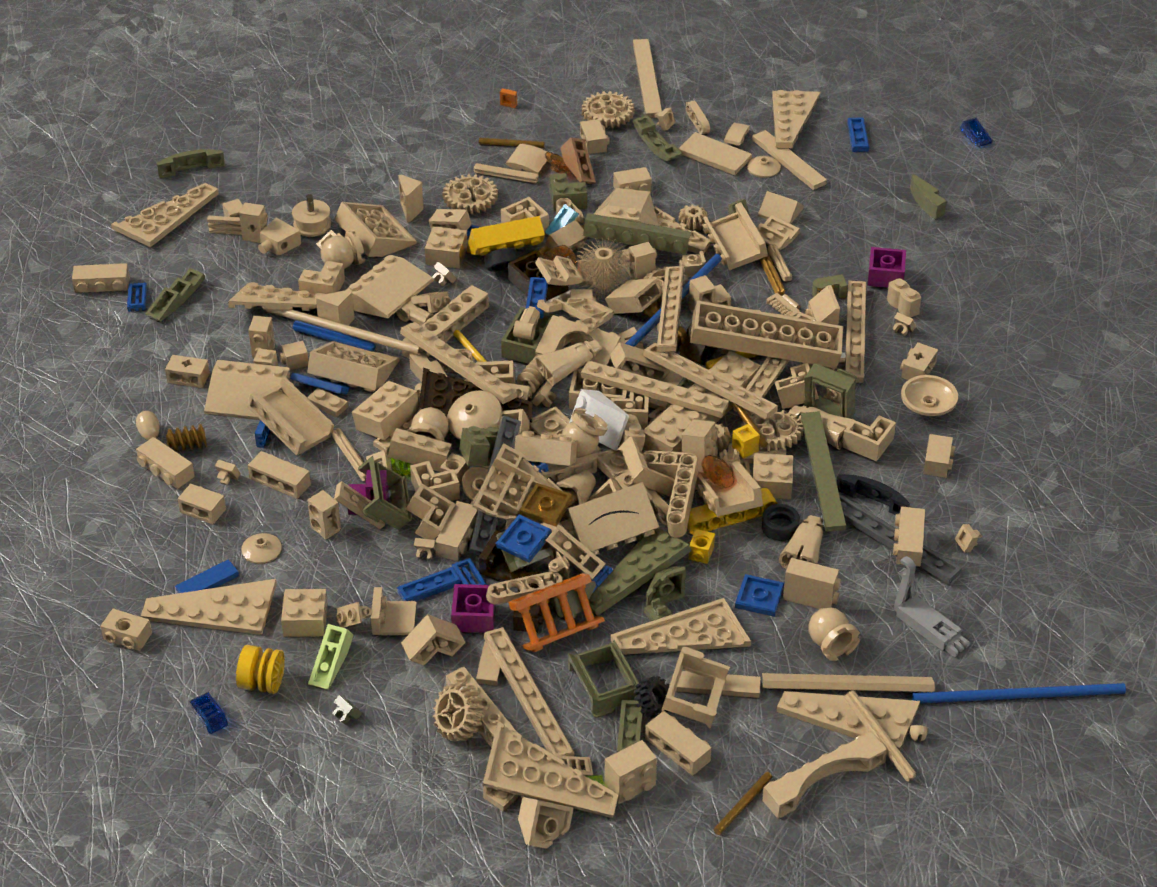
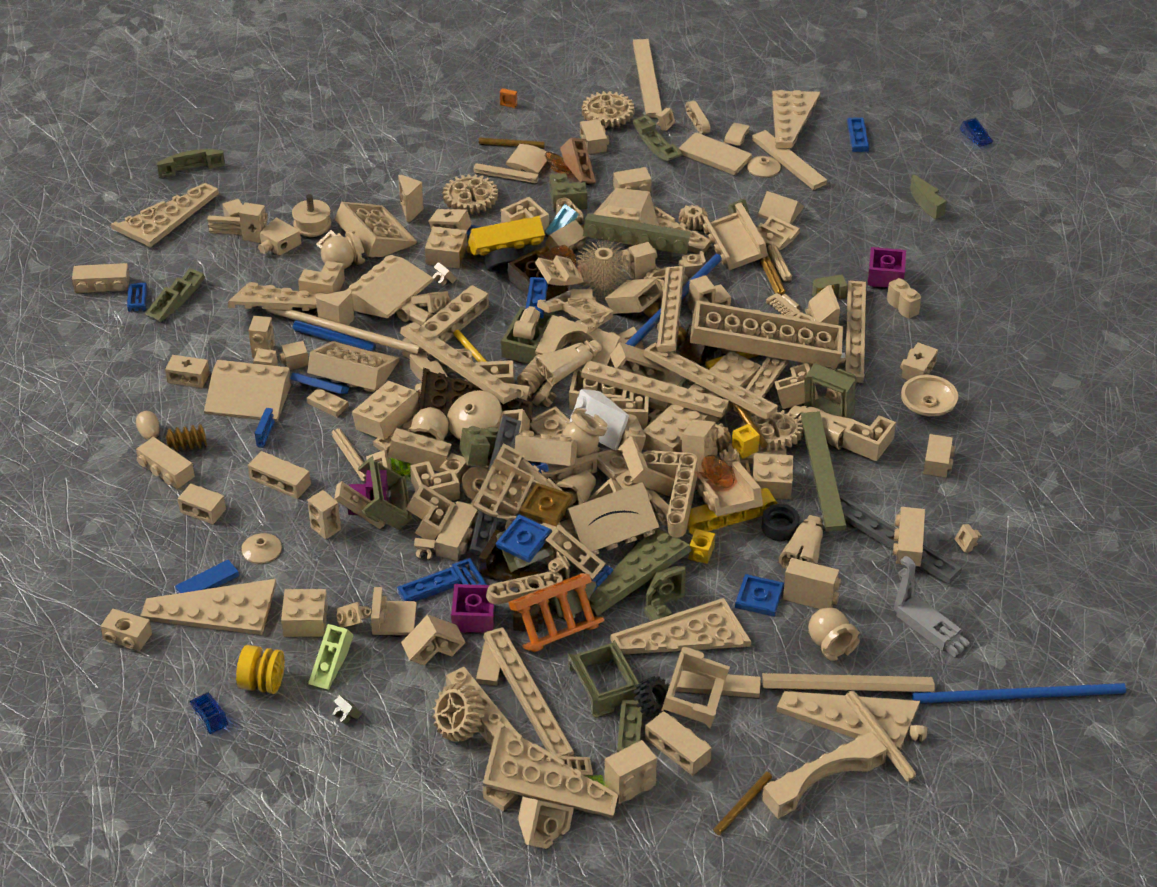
(226, 471): tan tile -> none
(291, 417): tan panel -> none
(872, 489): black slope -> none
(903, 322): tan tile -> none

